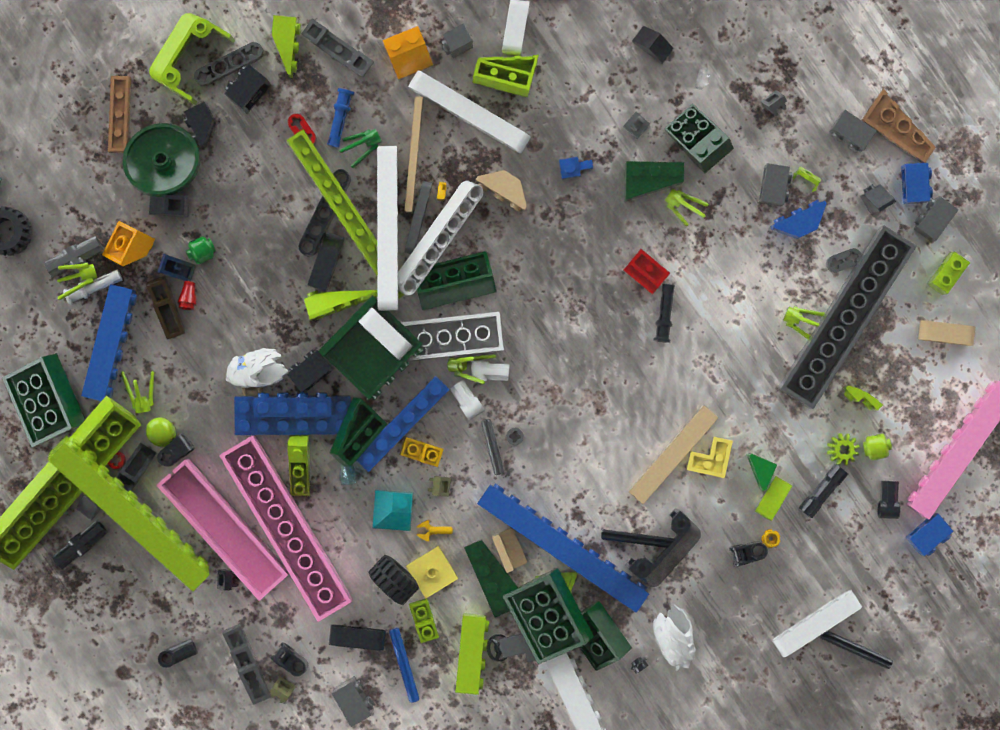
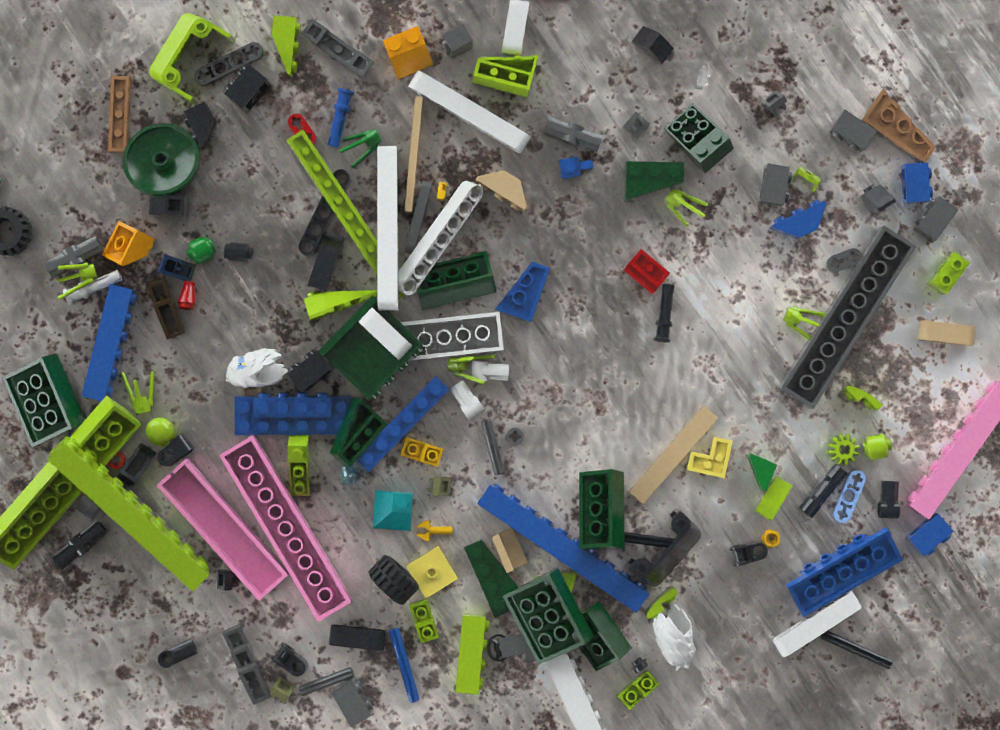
(238, 252): none -> black brick
(326, 681): none -> dark grey axle
(525, 294): none -> blue wing
(573, 134): none -> dark grey piece
(601, 510): none -> dark green slope
(637, 690): none -> lime slope
(656, 606): none -> lime slope
(843, 570): none -> blue plate
(850, 481): none -> light blue beam

